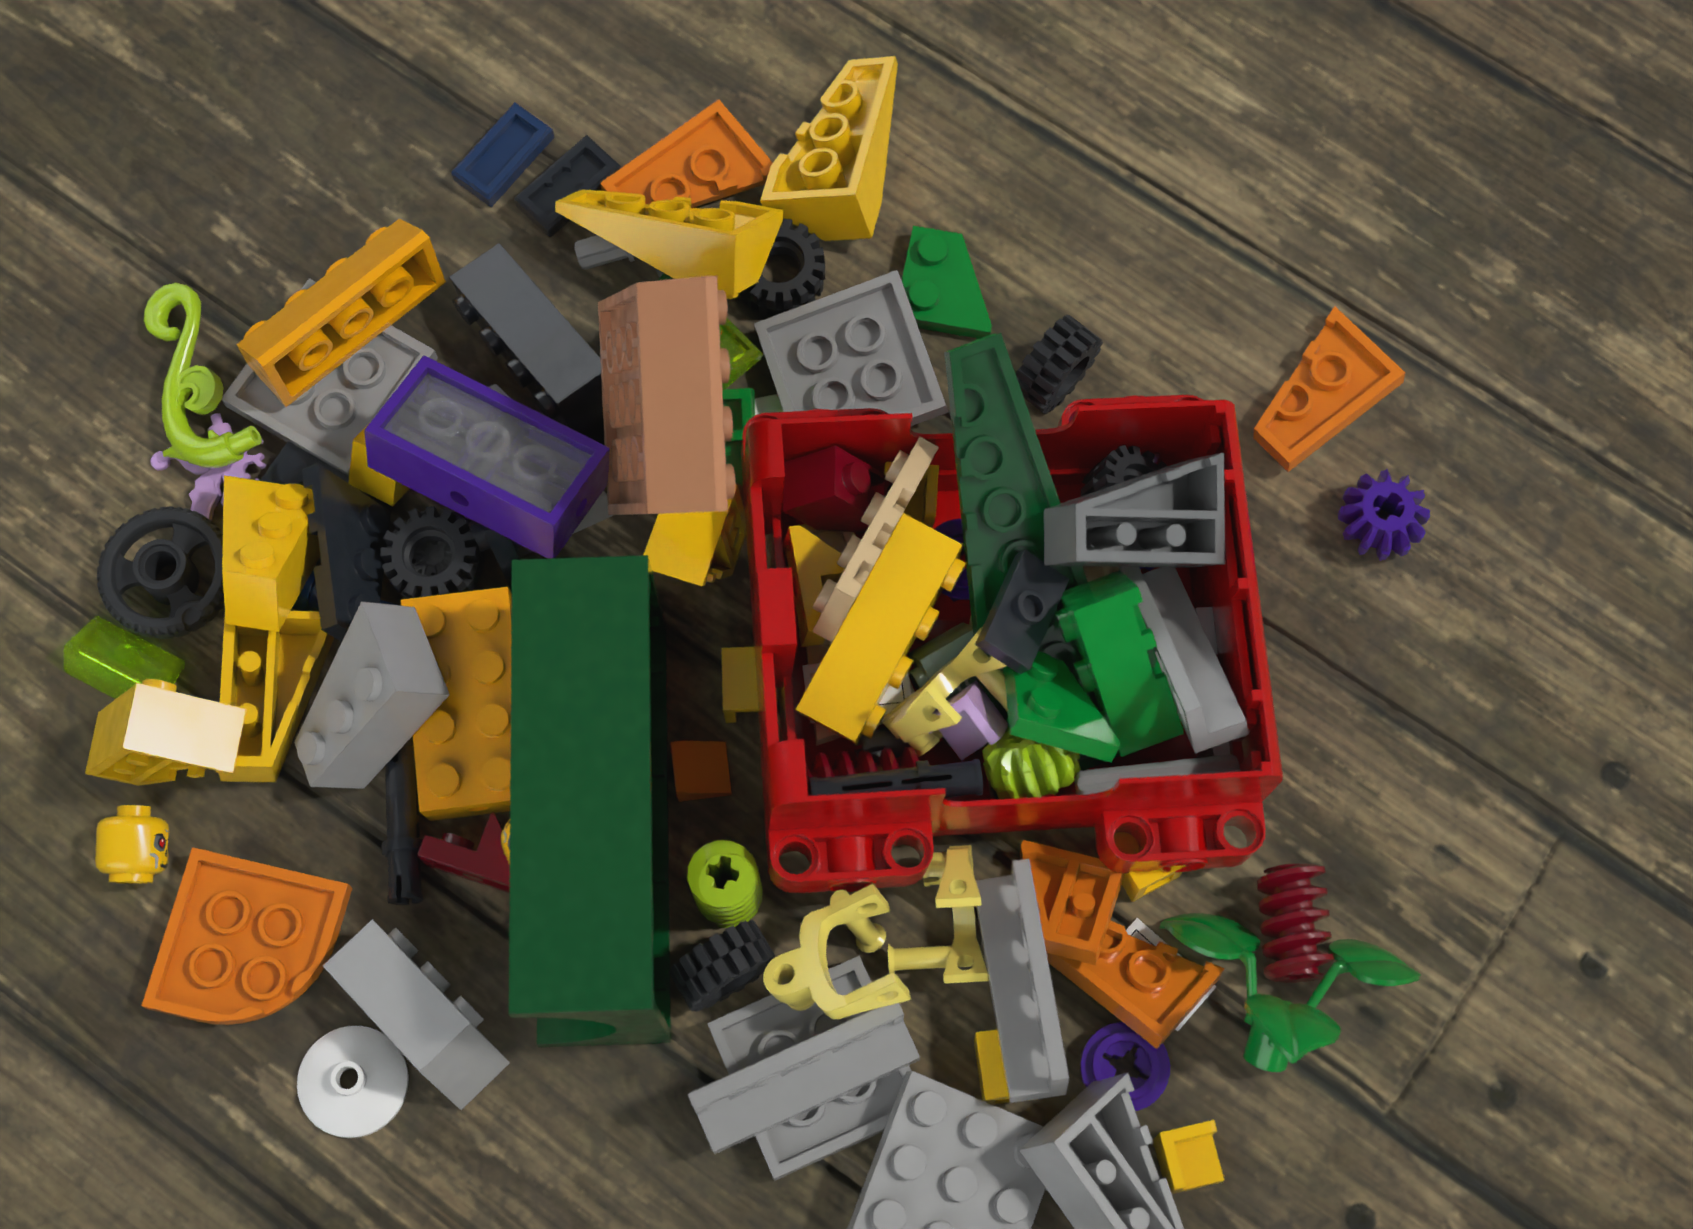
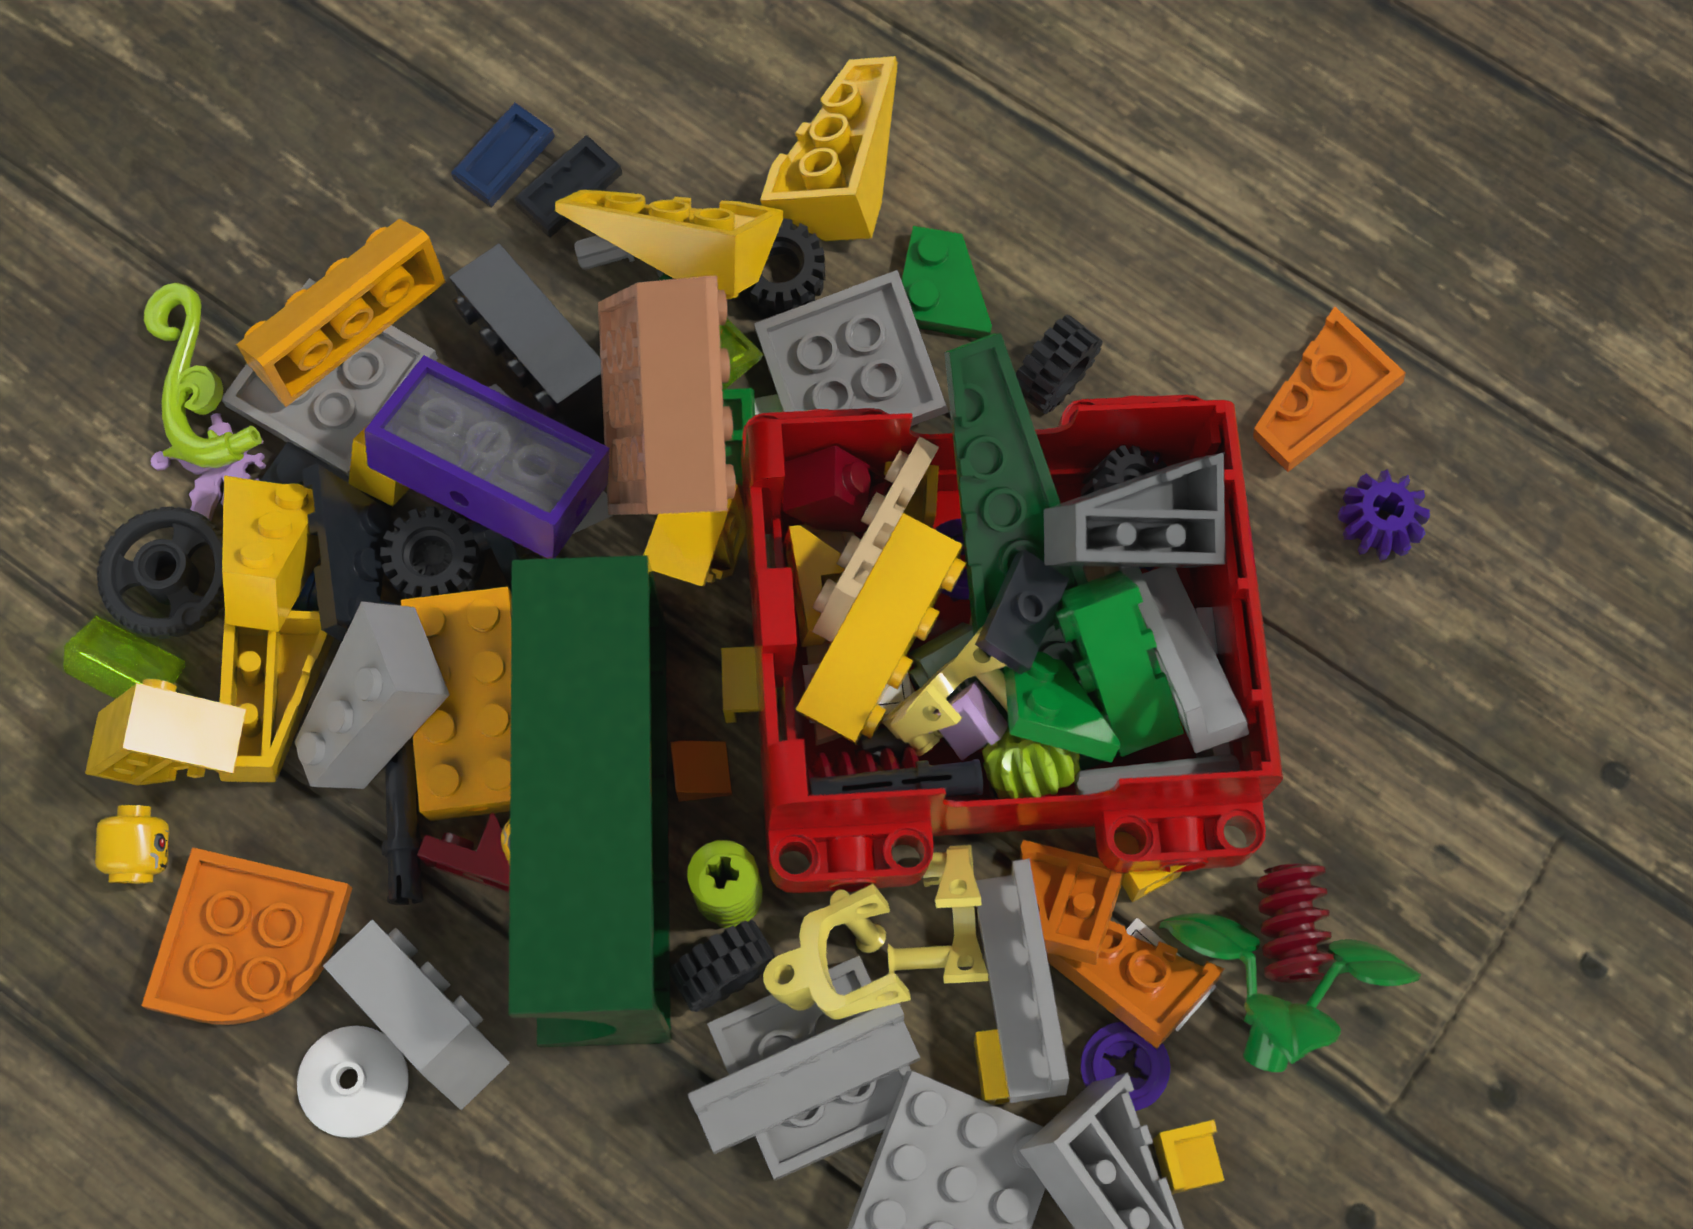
(697, 161): orange wing -> none

